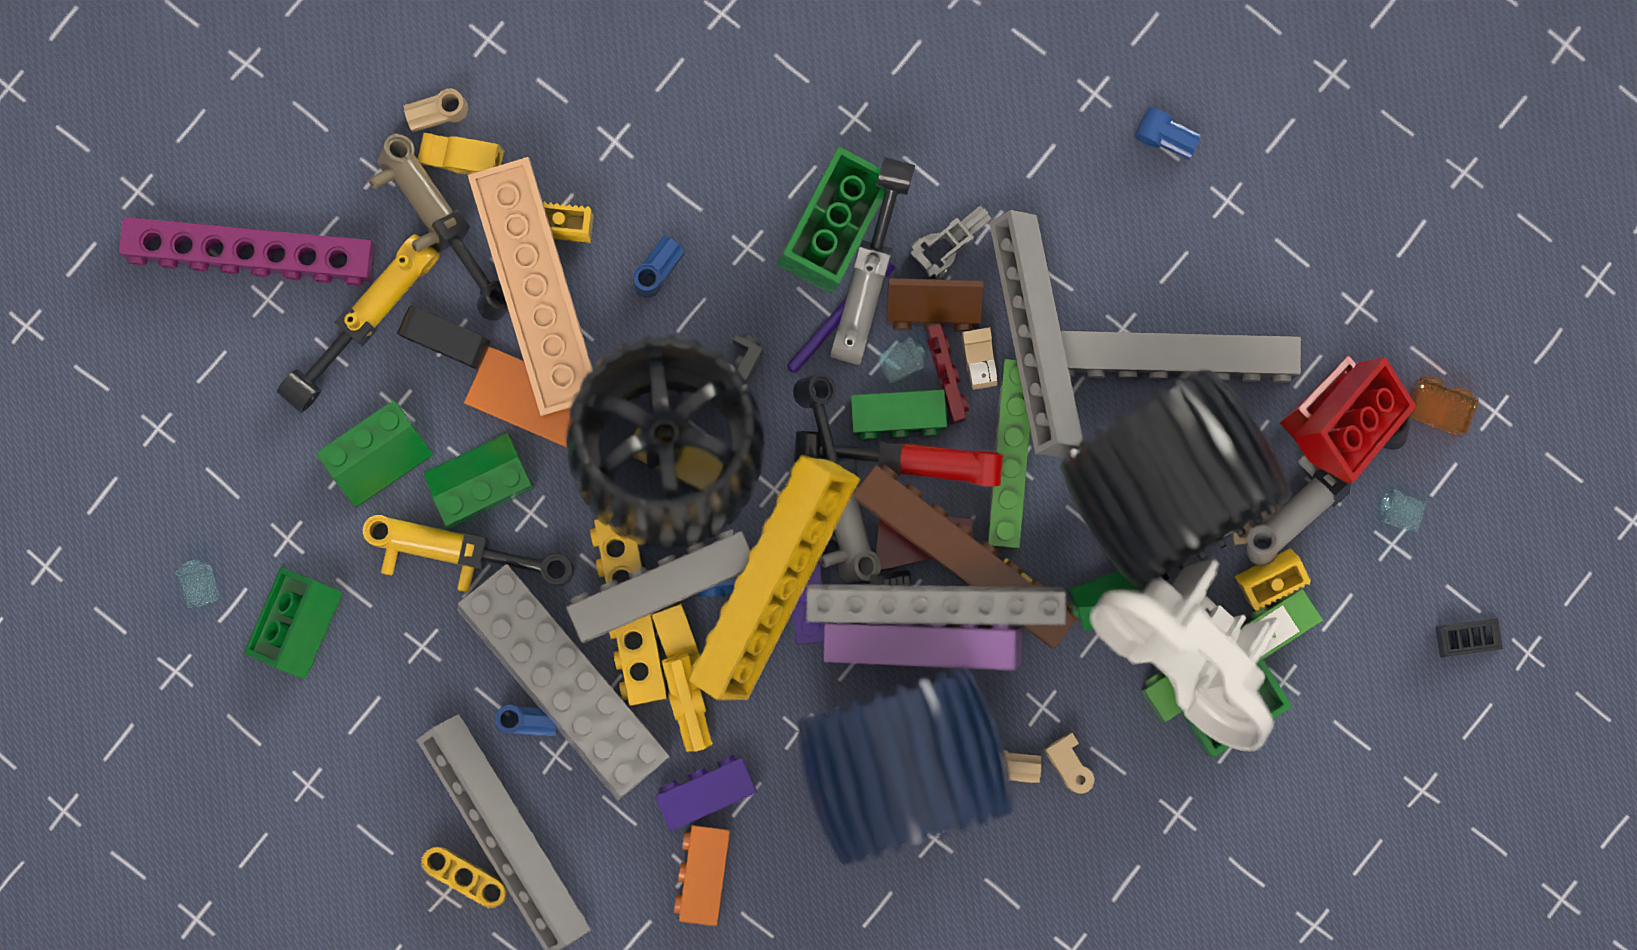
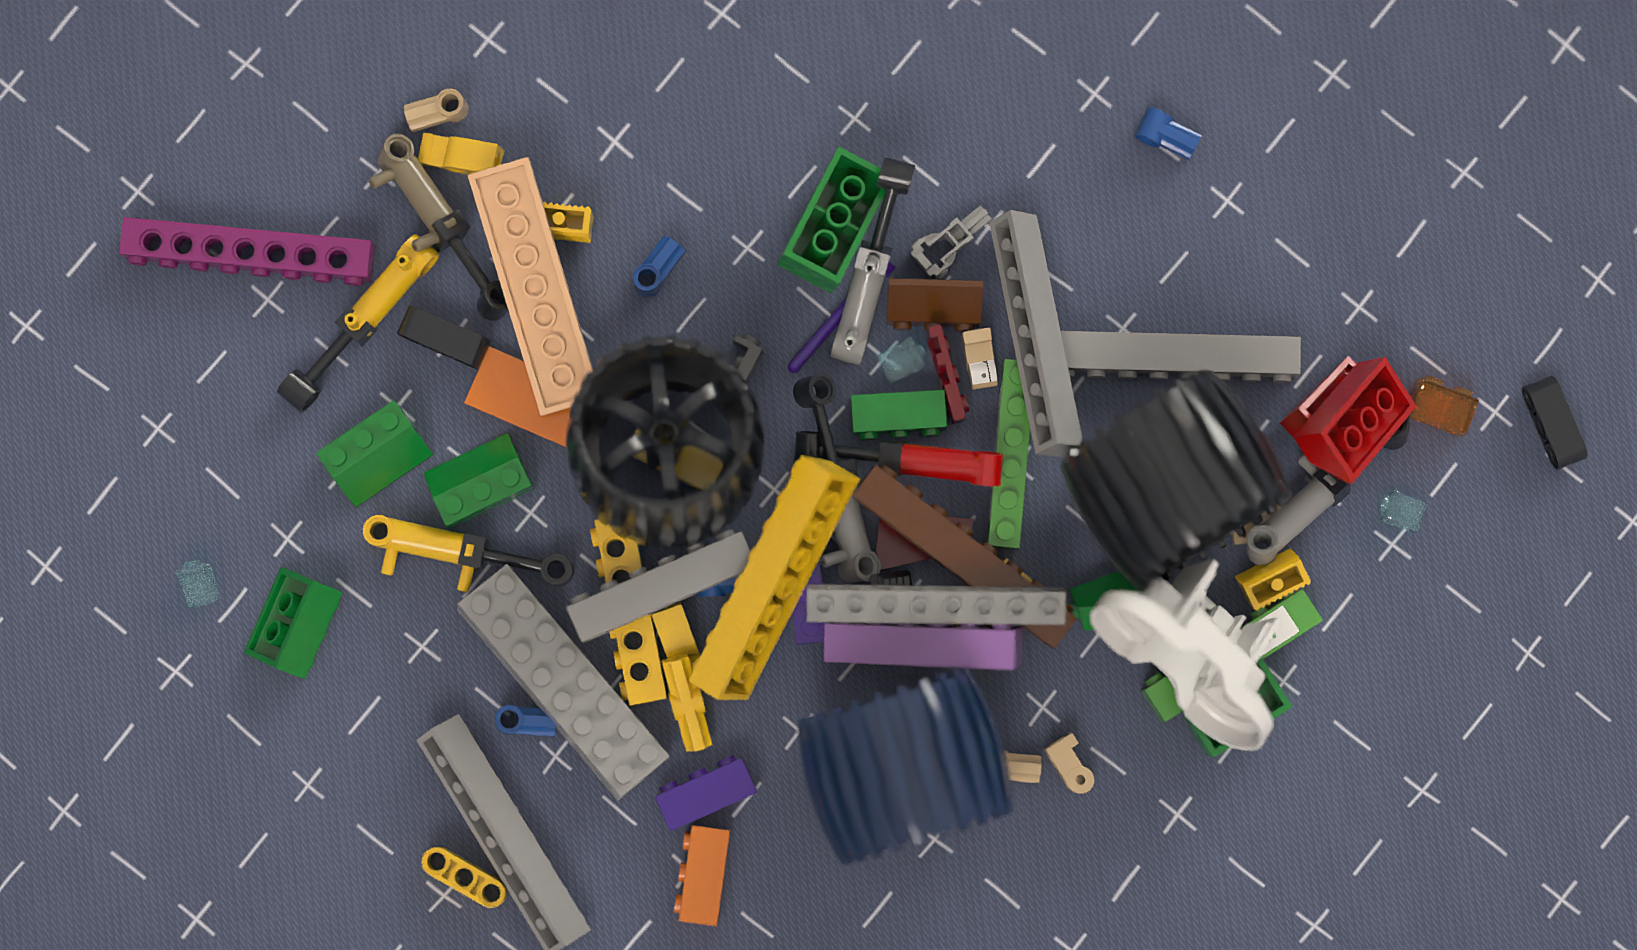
(1445, 643): black slope -> none
(1554, 422): none -> black beam

